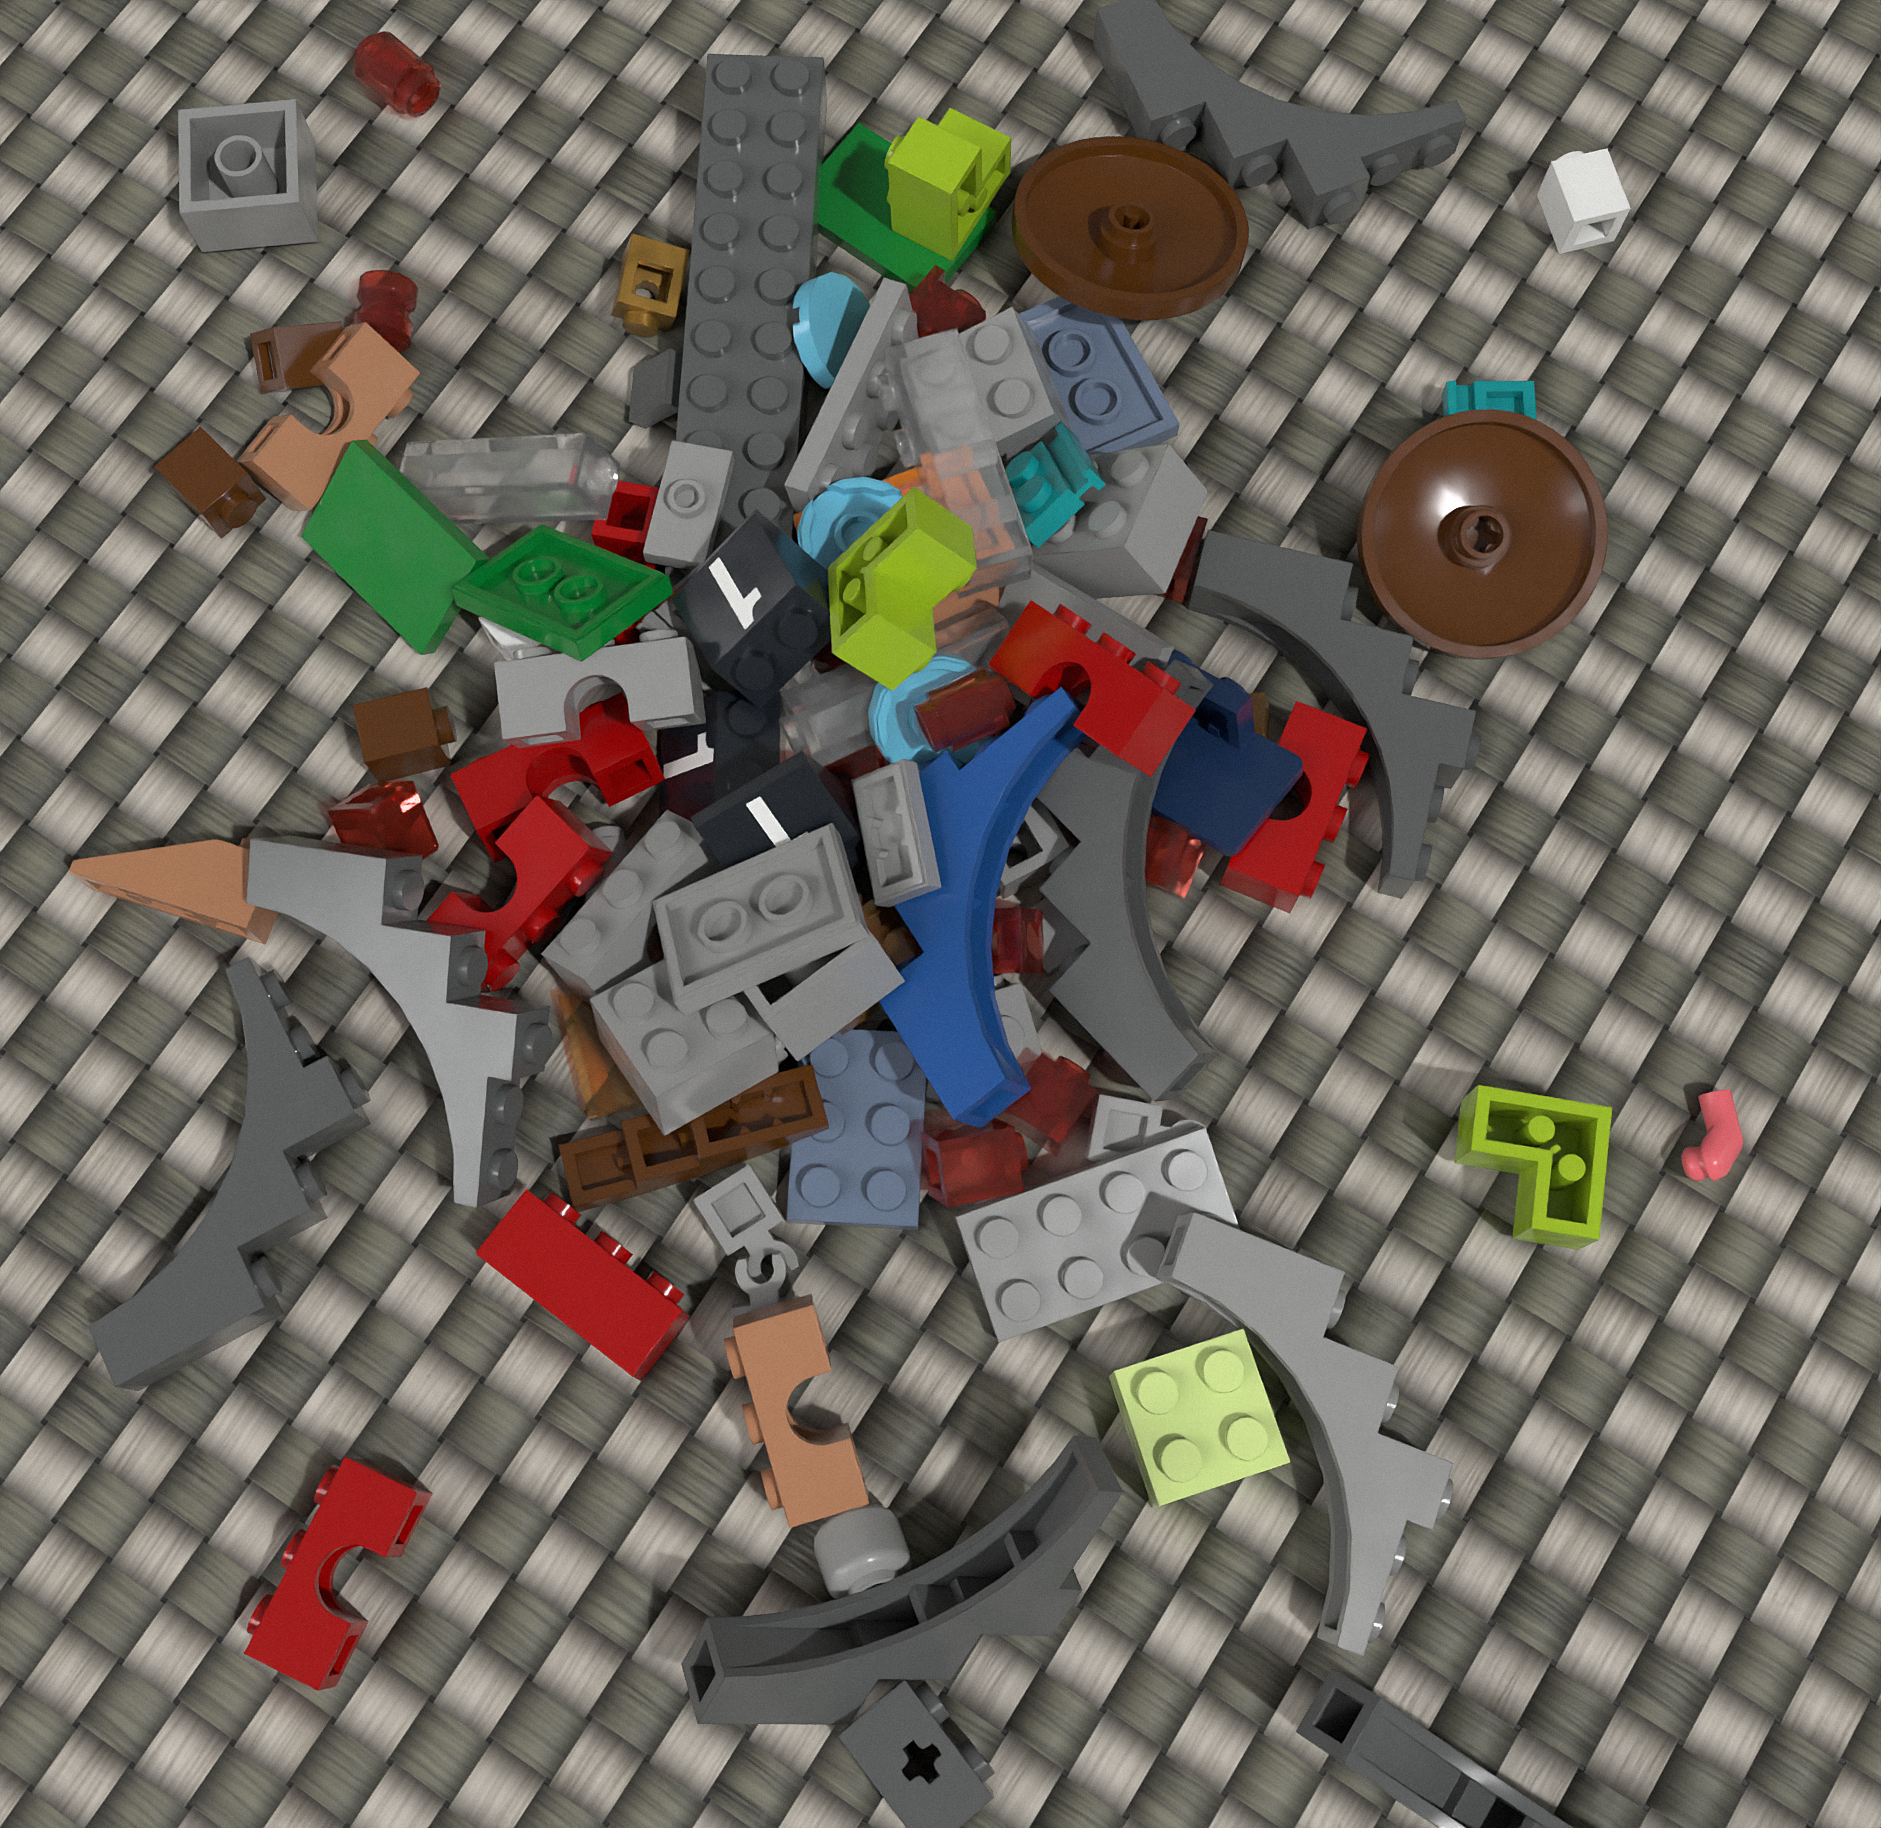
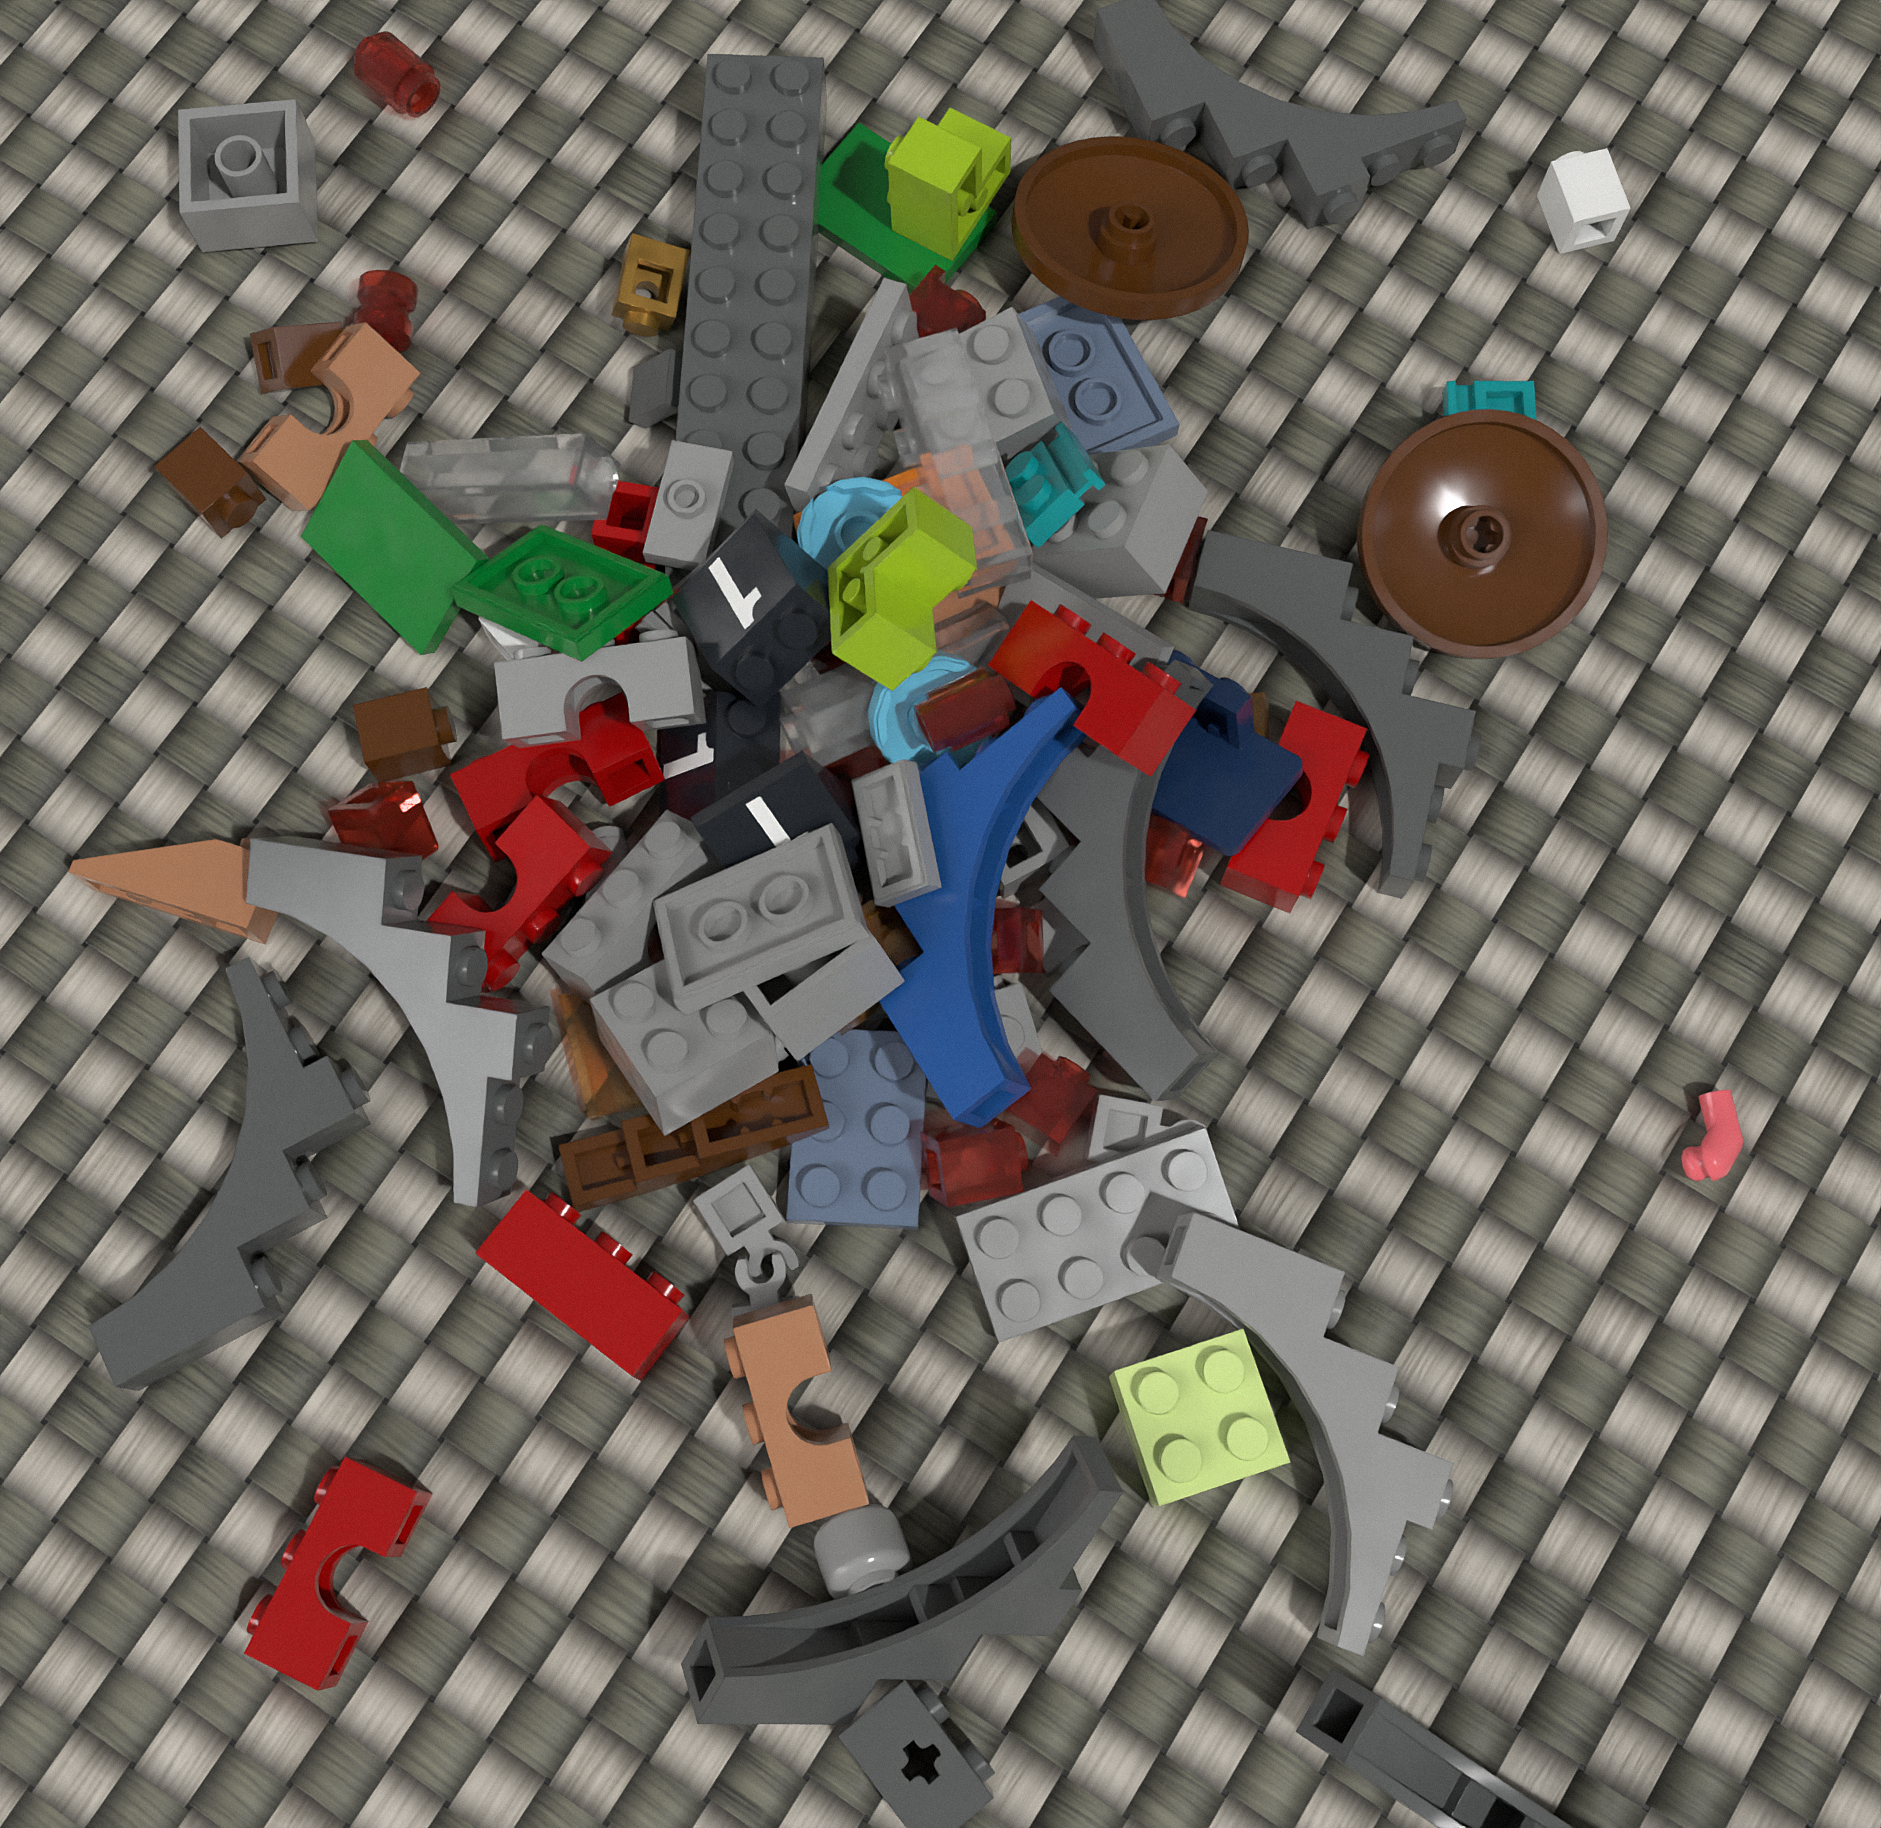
(828, 324): medium azure tile -> none
(1556, 1151): lime brick -> none

